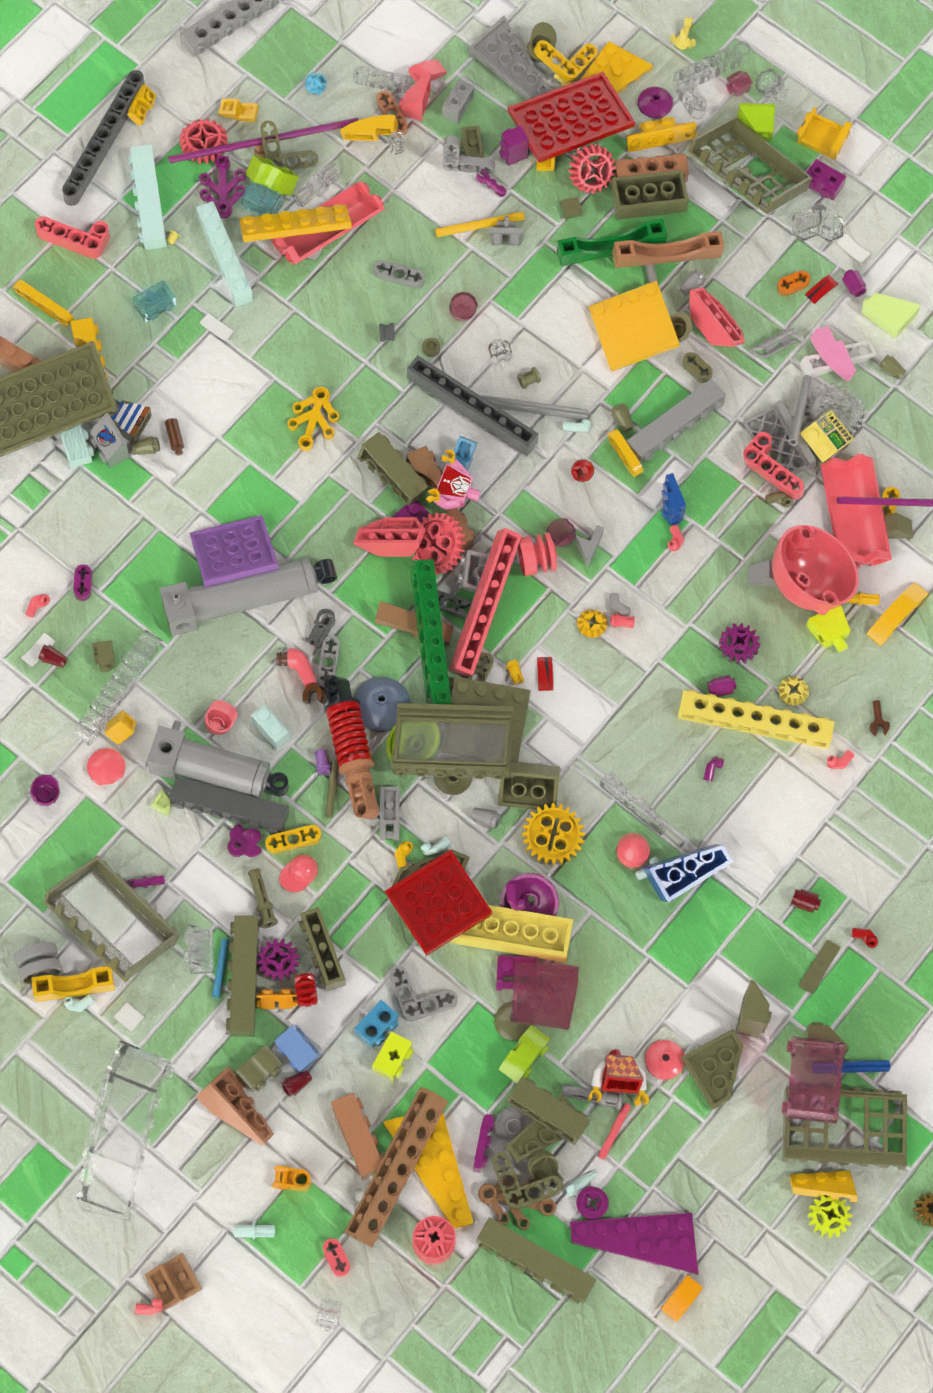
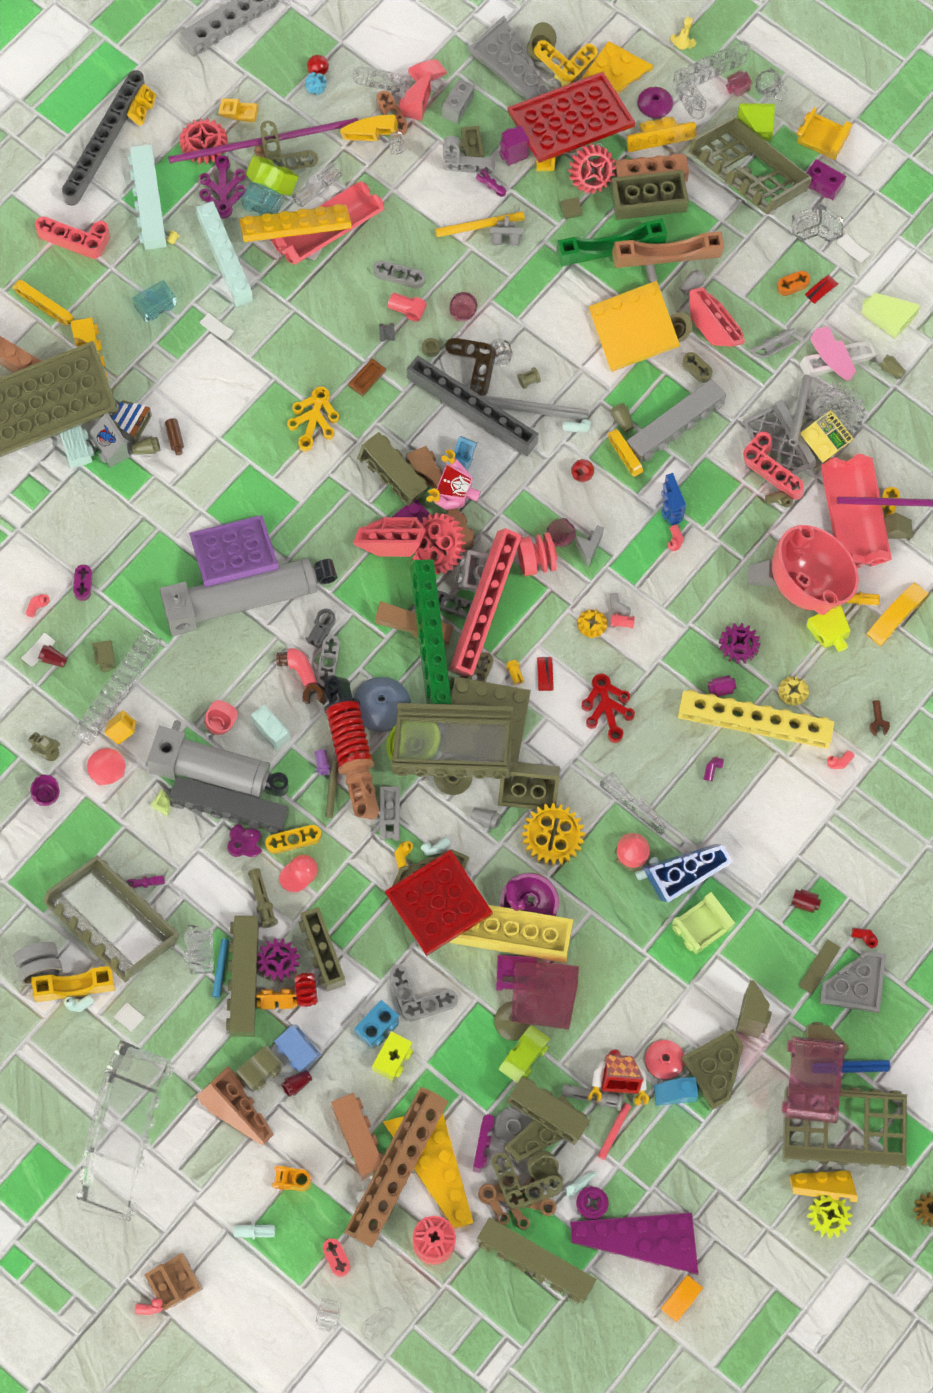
(44, 746): none -> olive hips
(318, 64): none -> red piece
(367, 377): none -> dark orange tile
(412, 308): none -> coral piece
(480, 360): none -> dark brown beam
(607, 705): none -> red plant
(676, 1091): none -> dark azure slope
(703, 924): none -> yellowish green panel
(854, 283): magenta brick -> none
(857, 984): none -> light grey plate

